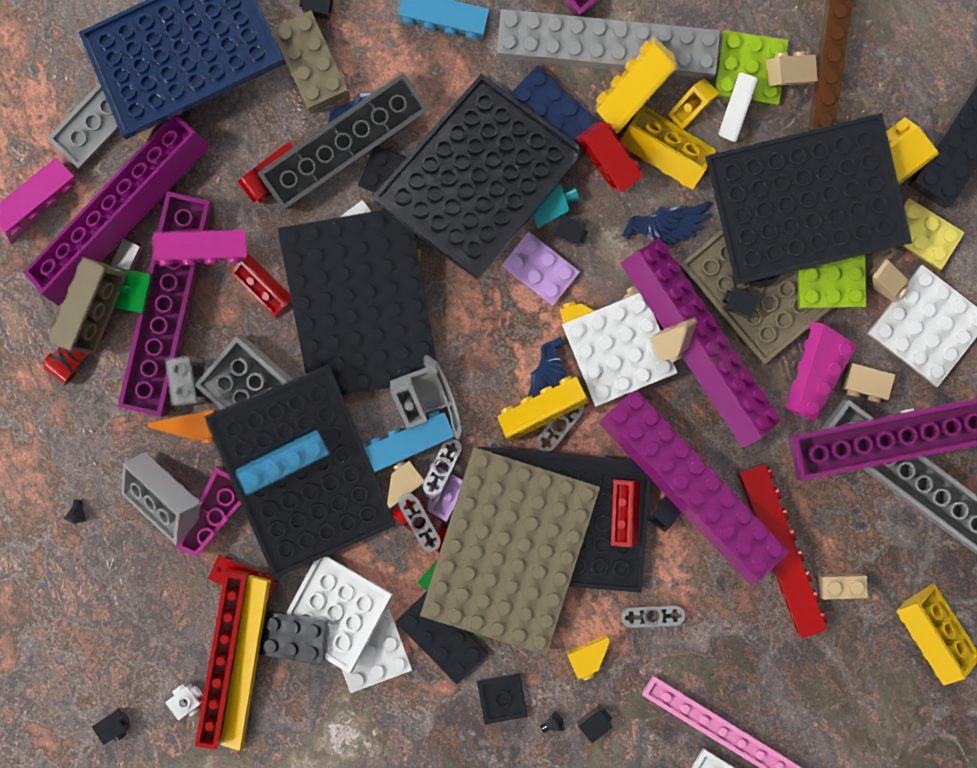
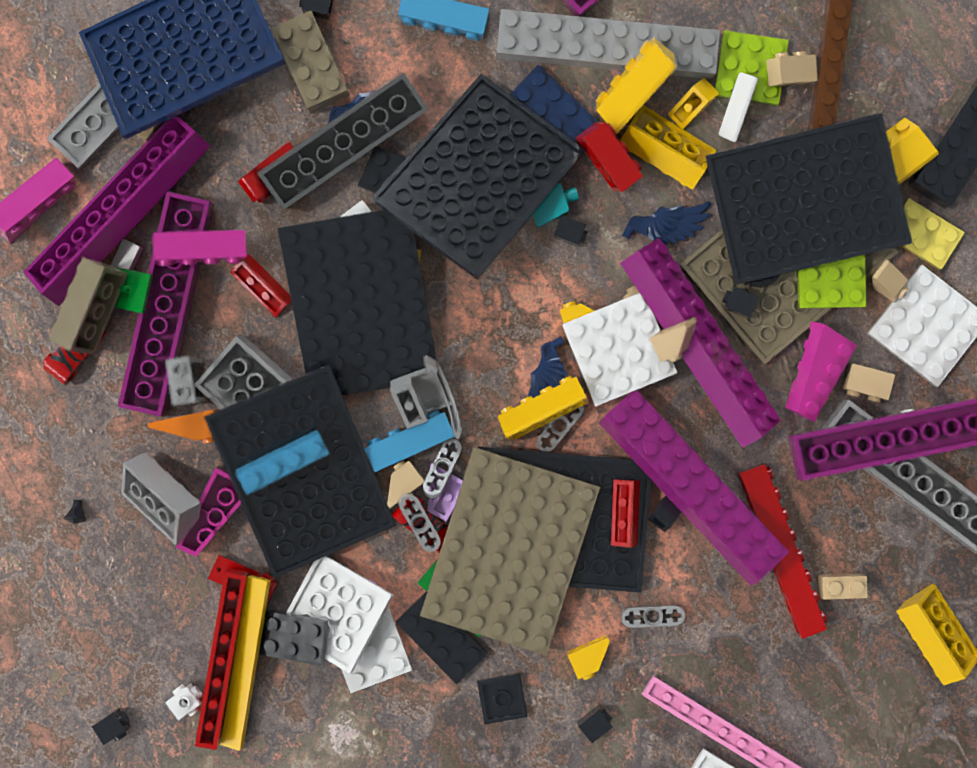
(540, 268): lavender plate -> none
(553, 723): black rock -> none

